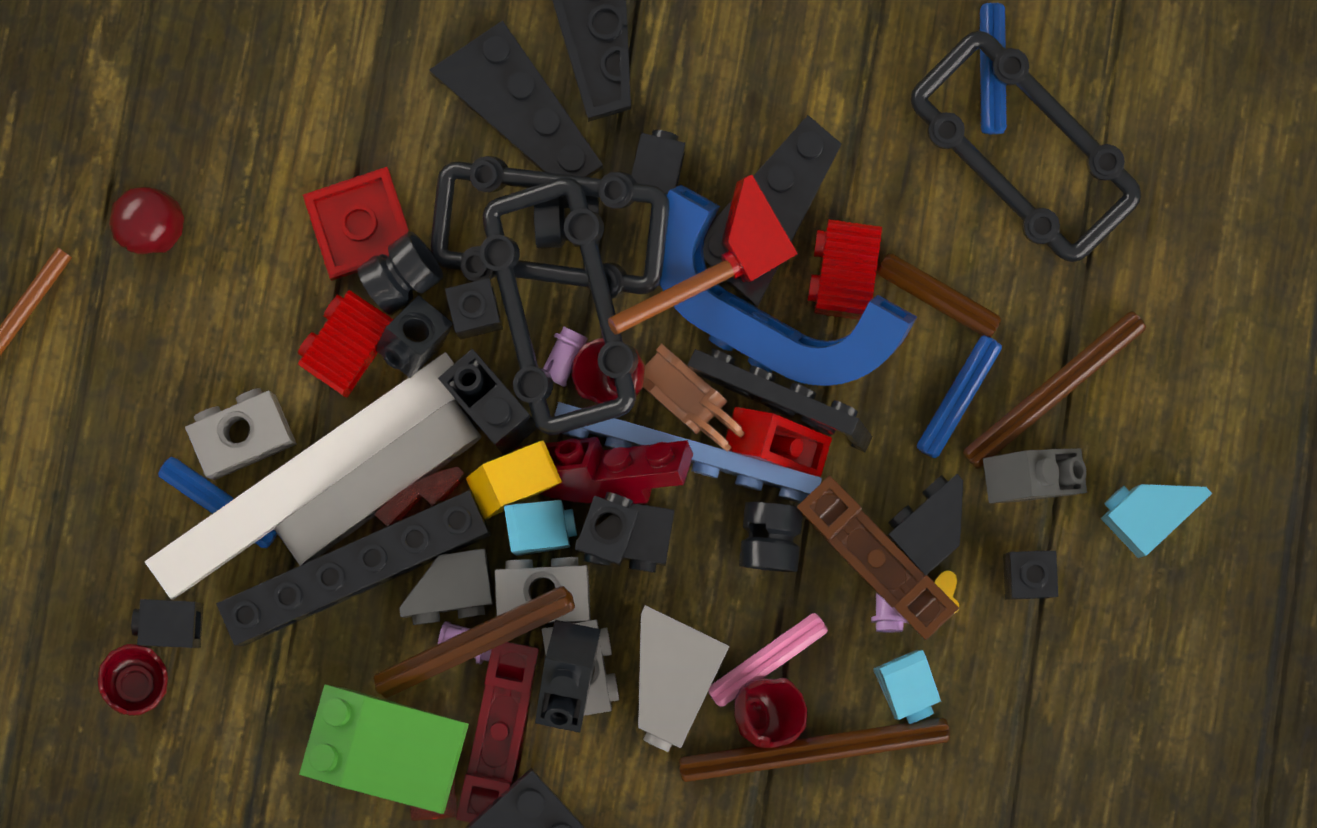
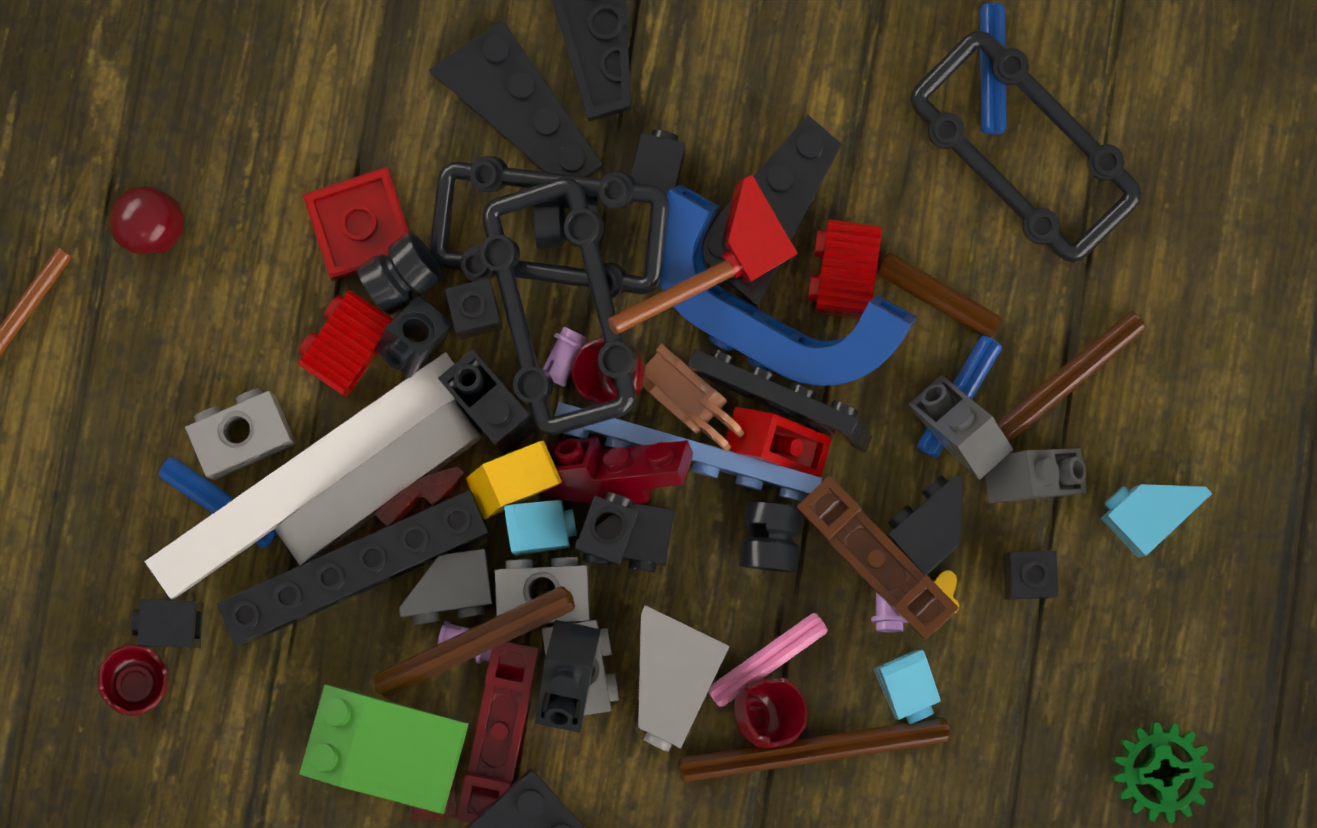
(961, 426): none -> dark grey slope
(1164, 793): none -> green gear

